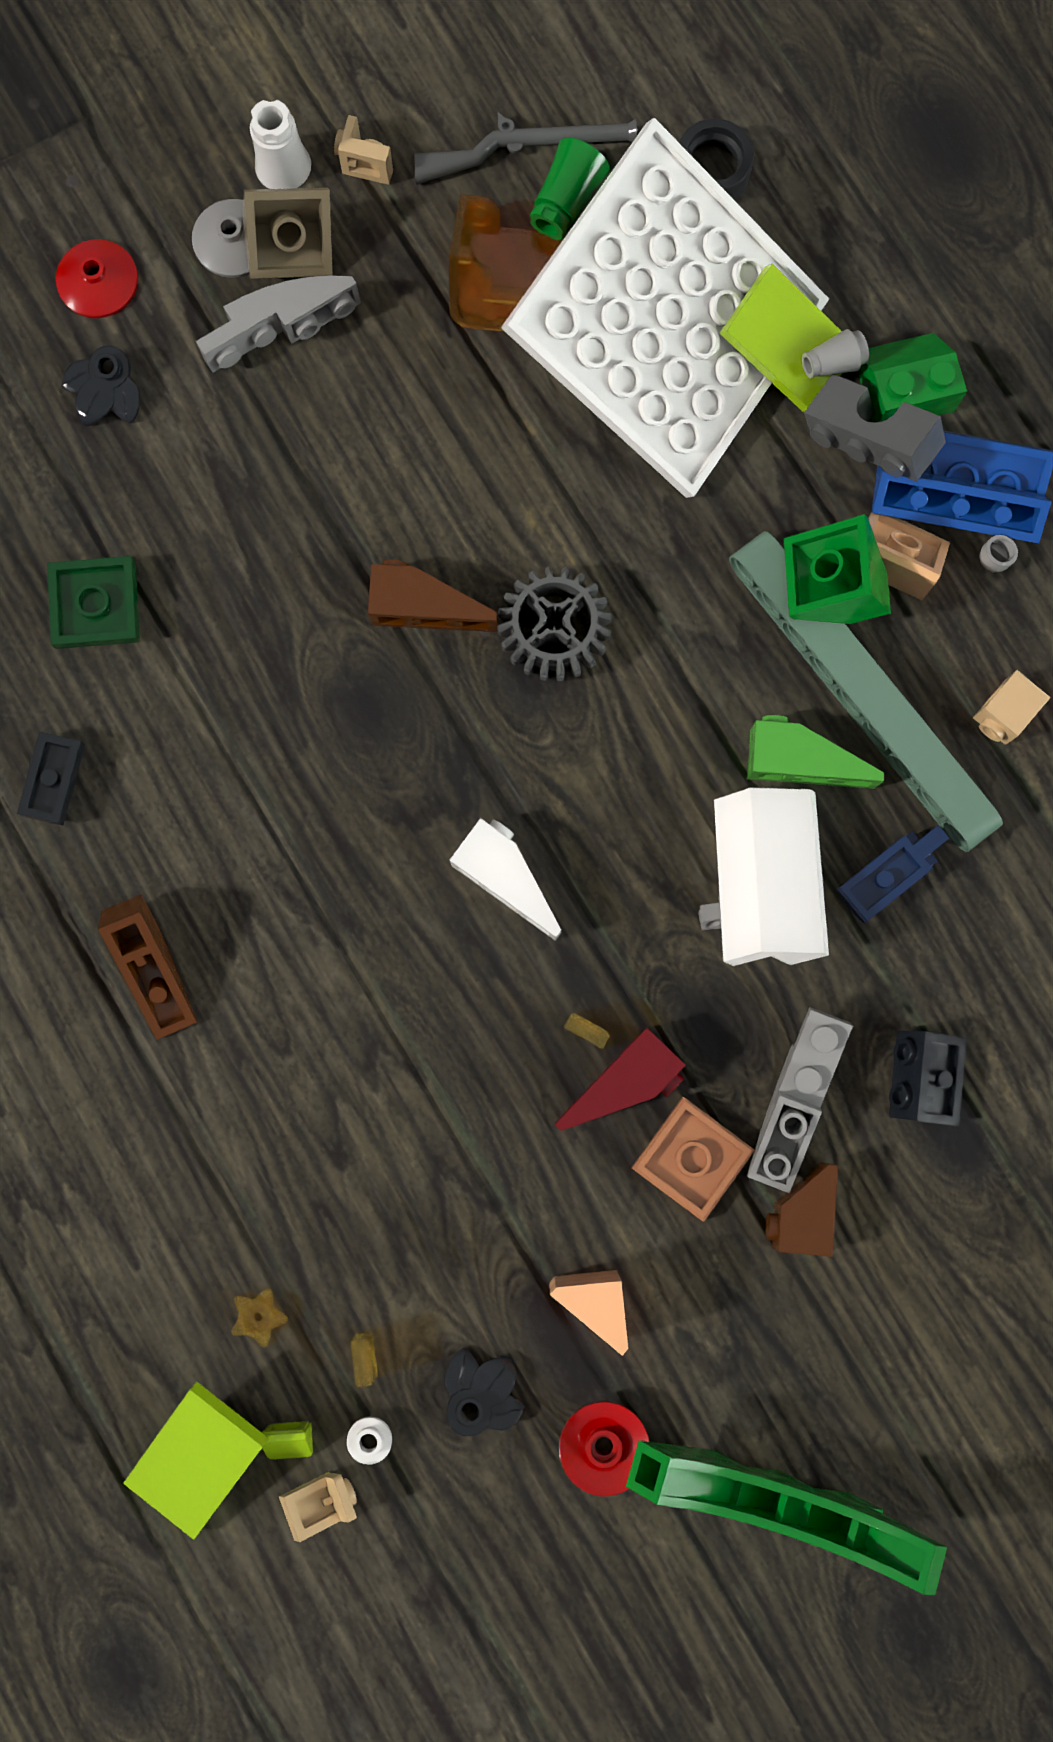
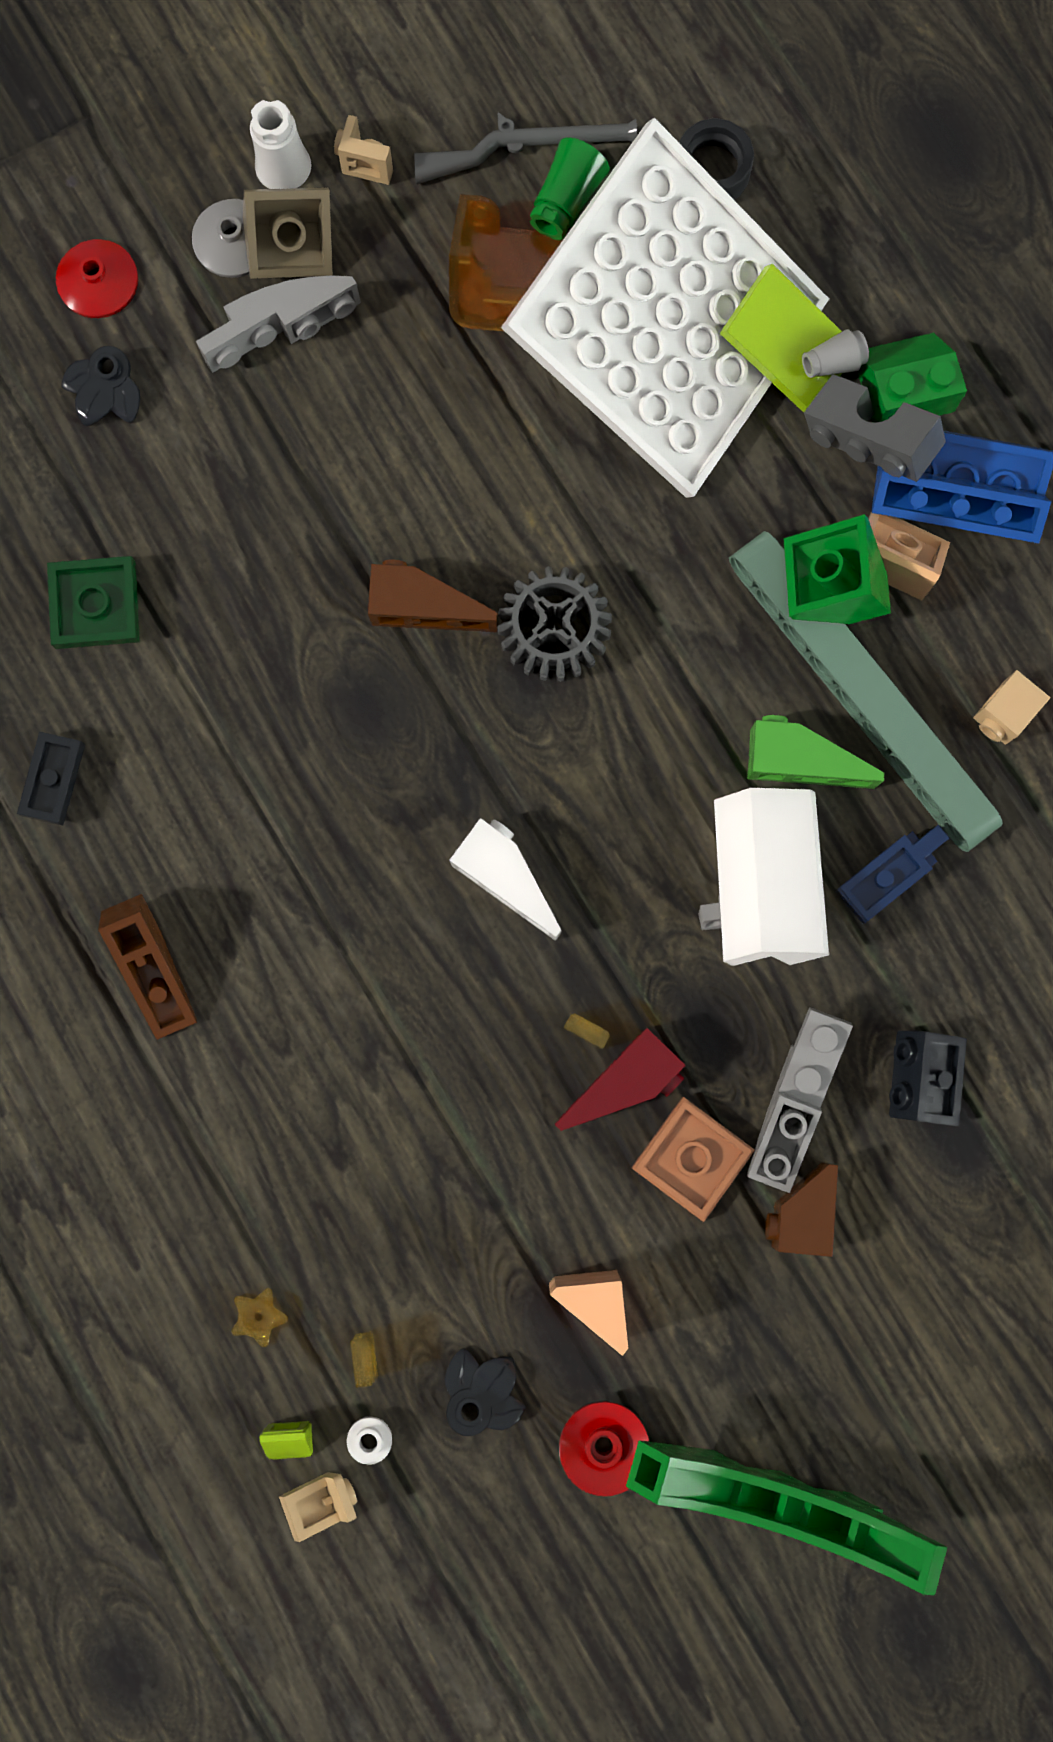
(195, 1460): lime tile -> none
(998, 553): light grey hinge -> none

